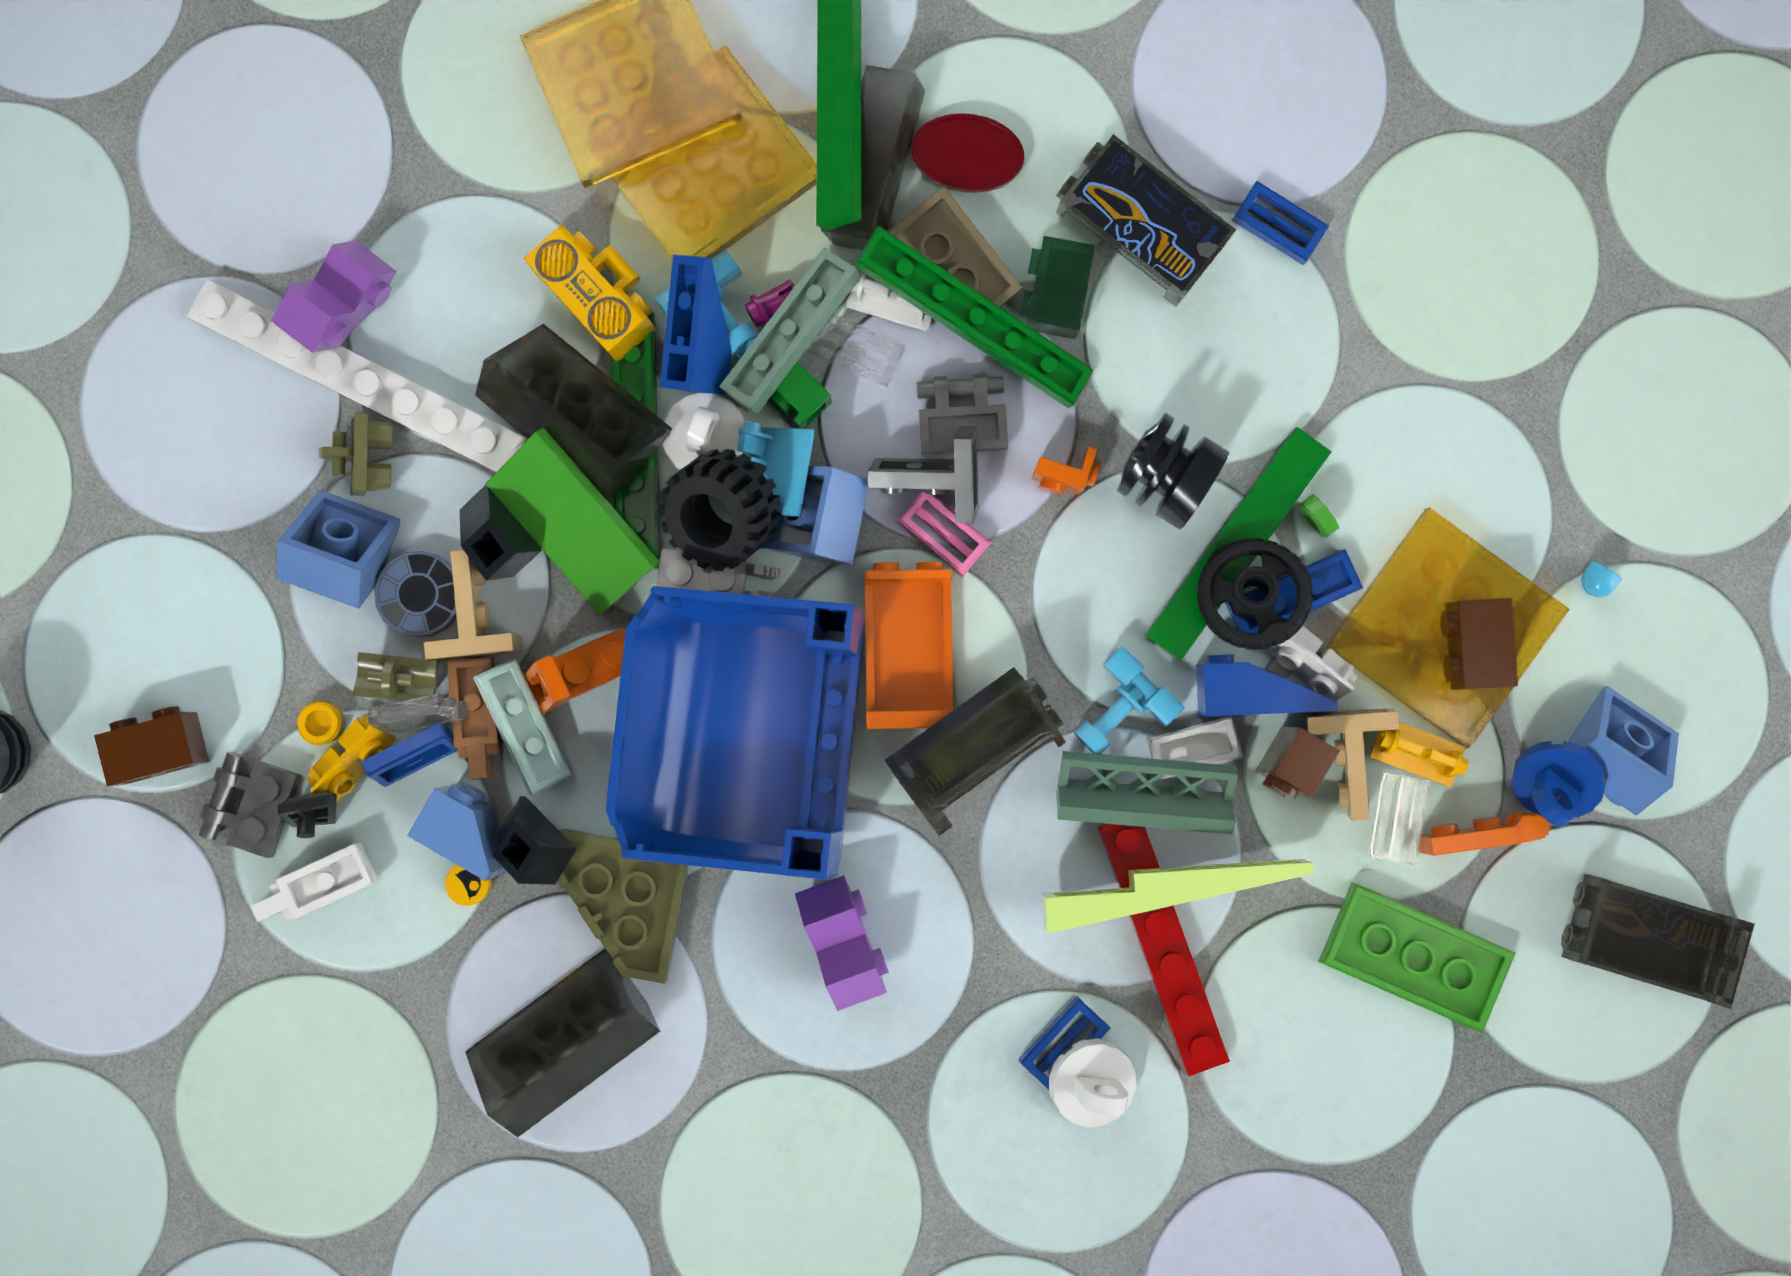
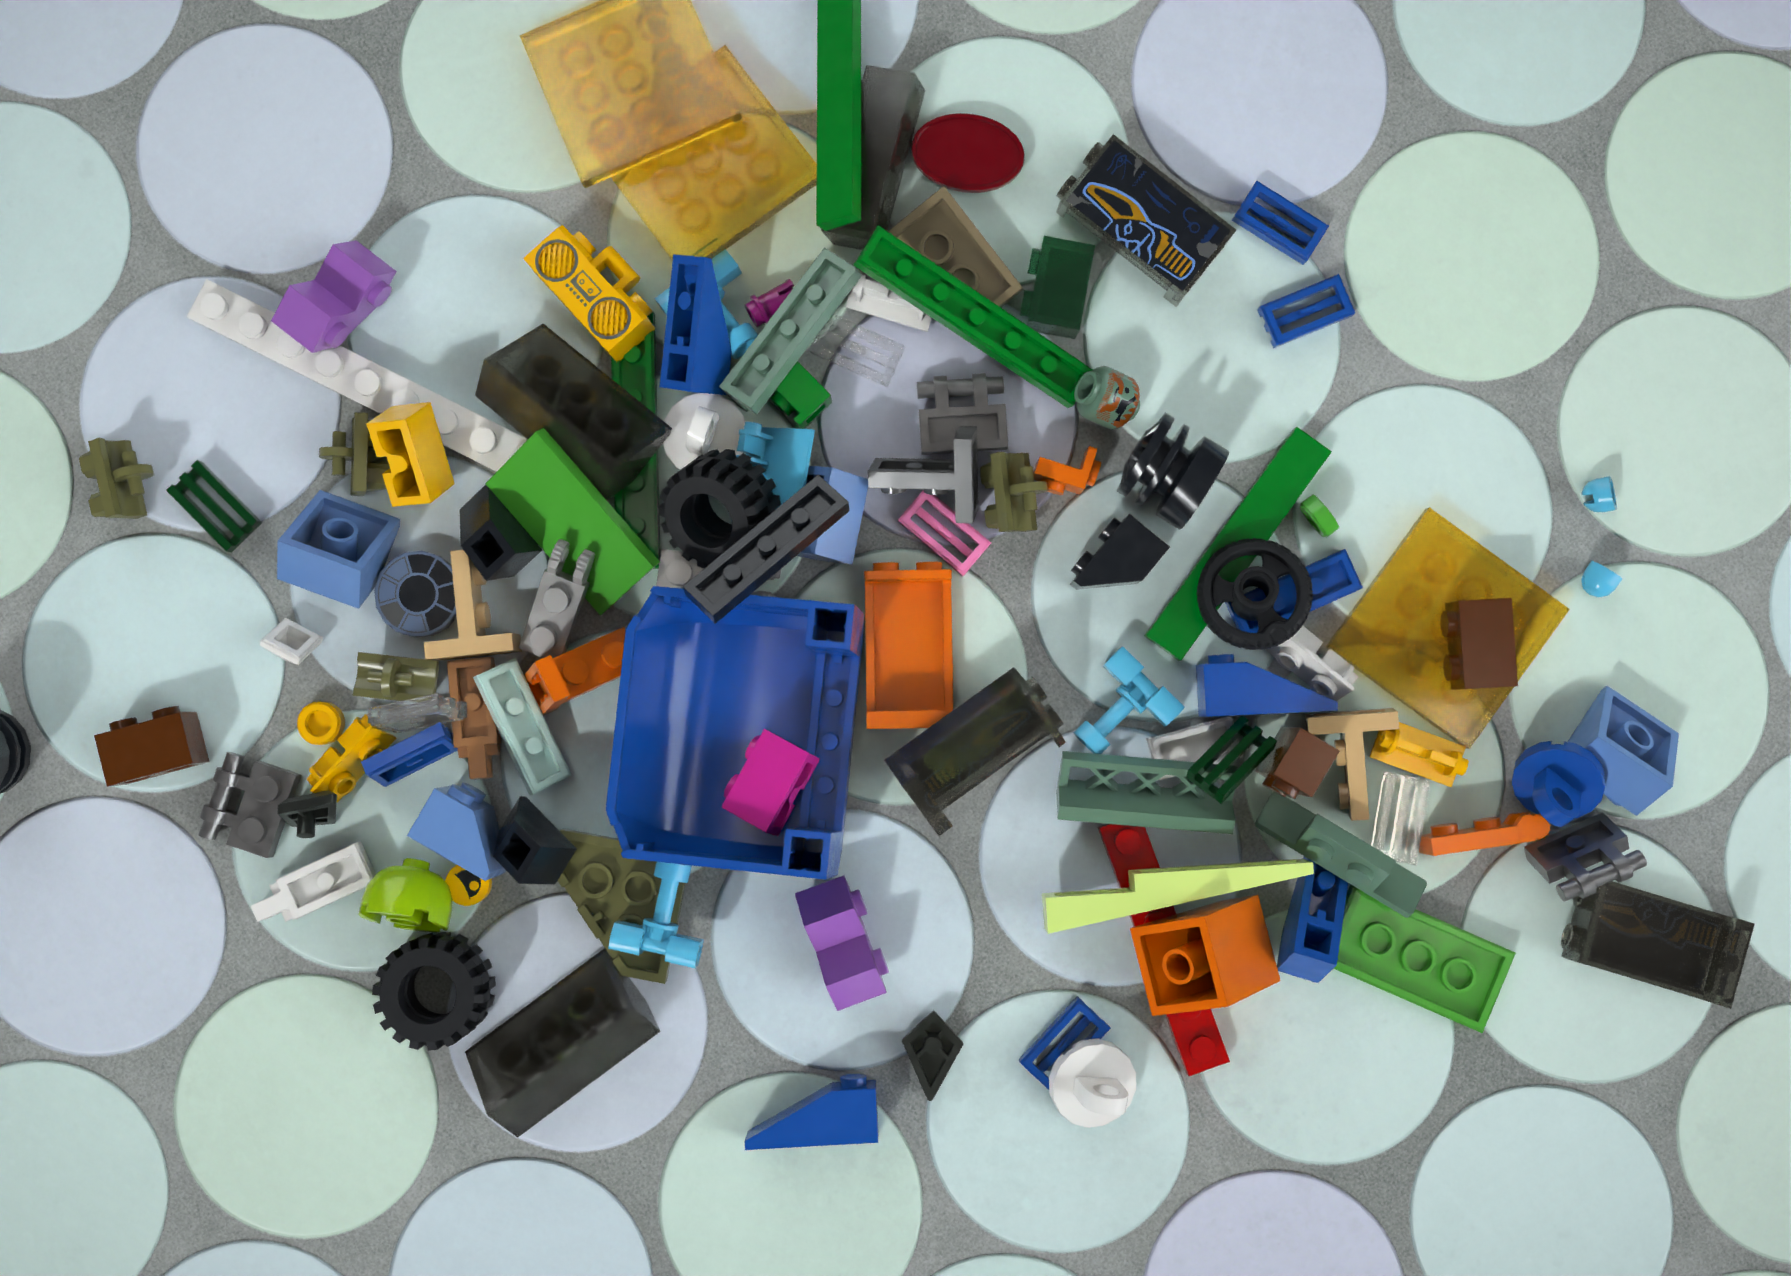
(117, 477): none -> olive hips
(188, 481): none -> dark green tile
(291, 641): none -> white slope
(406, 1013): none -> black tyre
(408, 897): none -> lime cylinder
(414, 453): none -> yellow brick
(557, 604): none -> light grey hinge
(658, 933): none -> medium azure bar
(766, 549): none -> black plate
(769, 782): none -> dark pink brick
(831, 1116): none -> blue slope
(932, 1051): none -> pearl dark grey piece
(1014, 492): none -> olive hips
(1107, 397): none -> sand green head
(1123, 558): none -> black slope
(1205, 956): none -> orange slope
(1251, 736): none -> dark green tile
(1272, 325): none -> blue tile
(1313, 925): none -> blue slope
(1341, 854): none -> sand green bracket
(1580, 847): none -> flat silver plate
(1603, 495): none -> medium azure hinge

